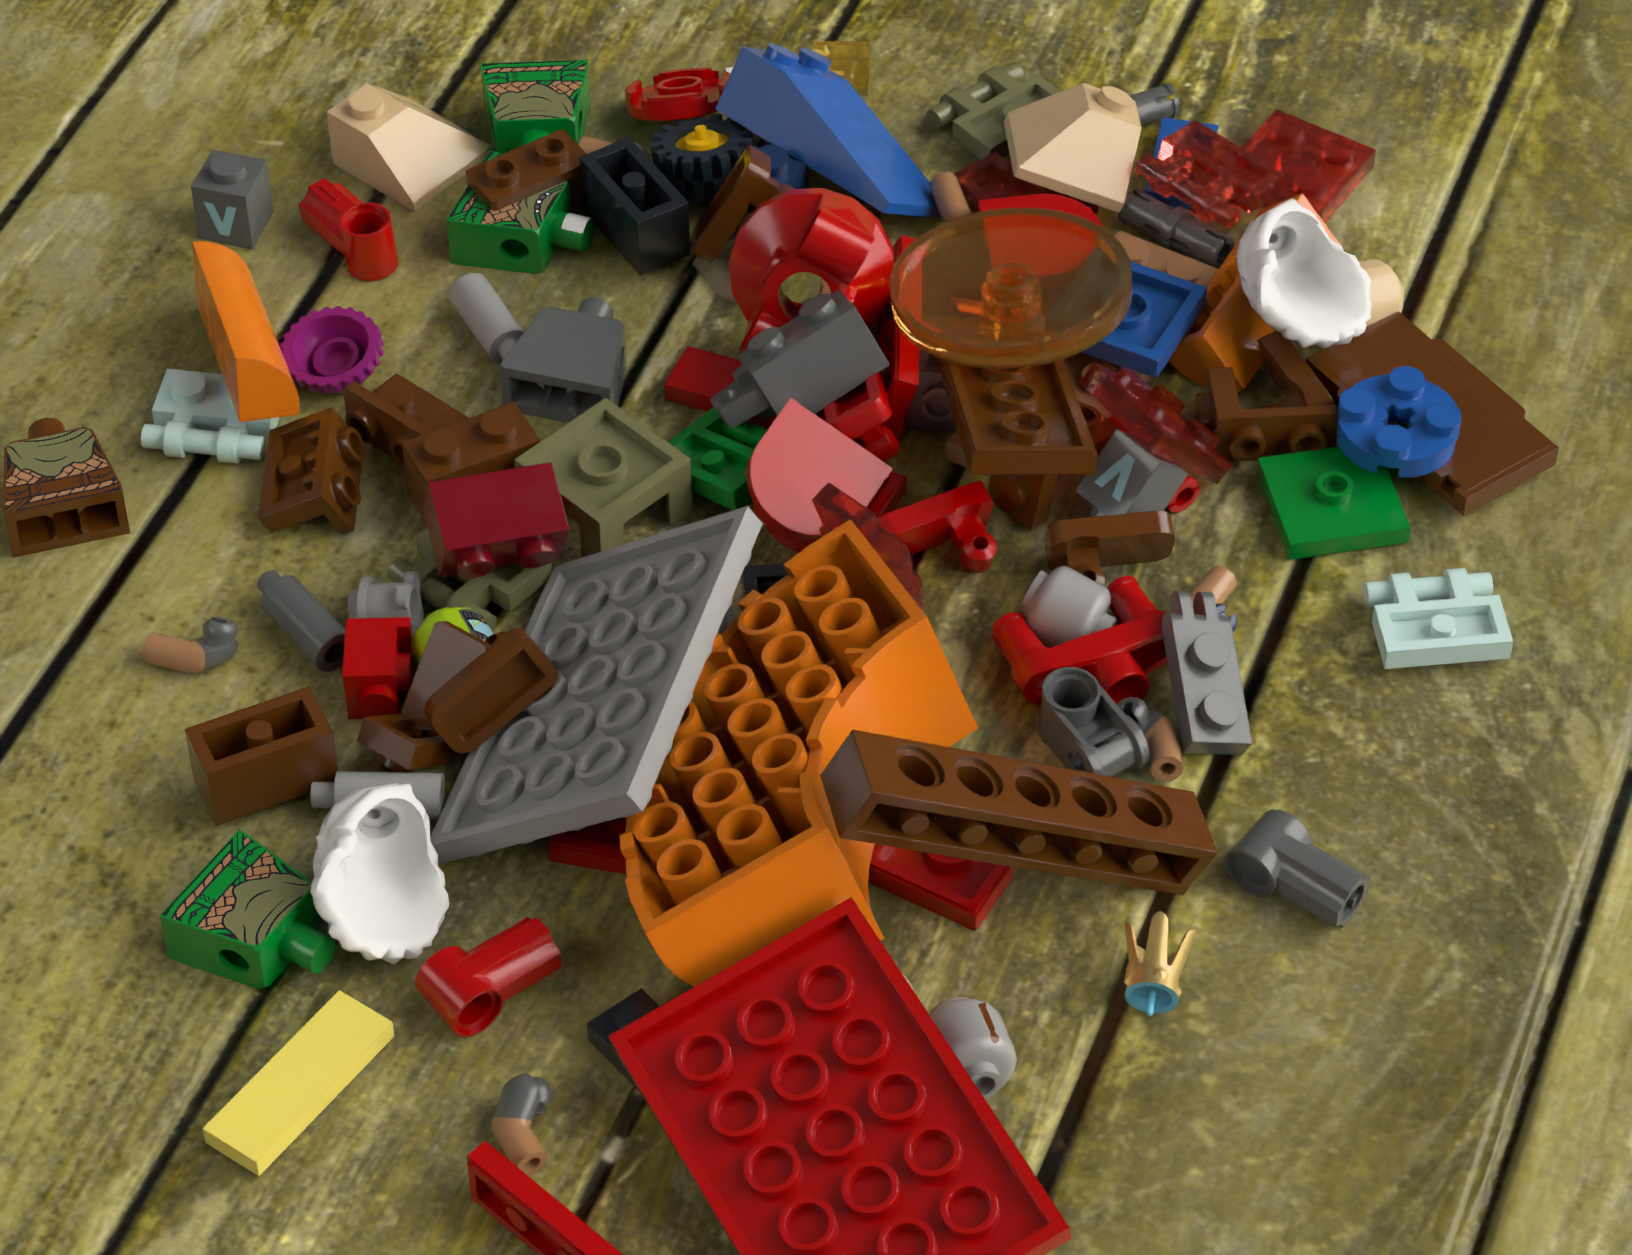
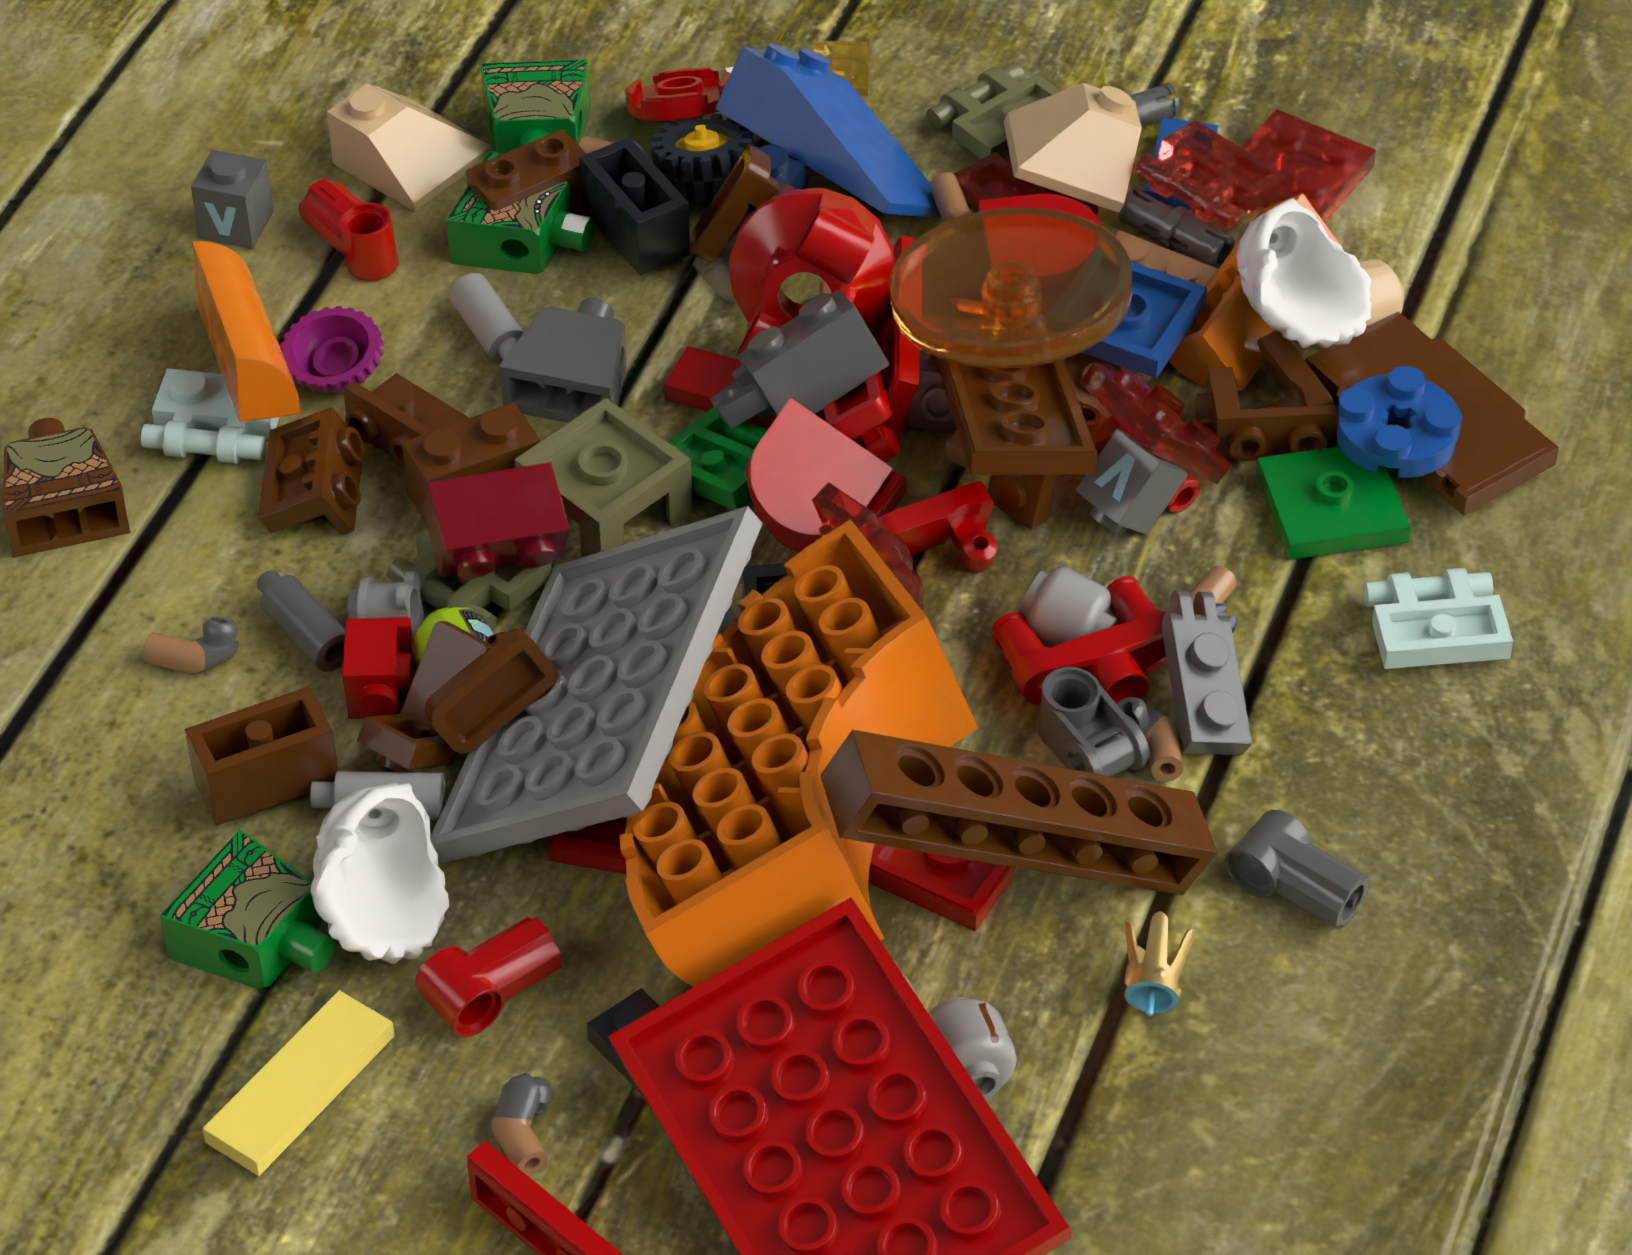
(1109, 541): reddish brown piece -> none

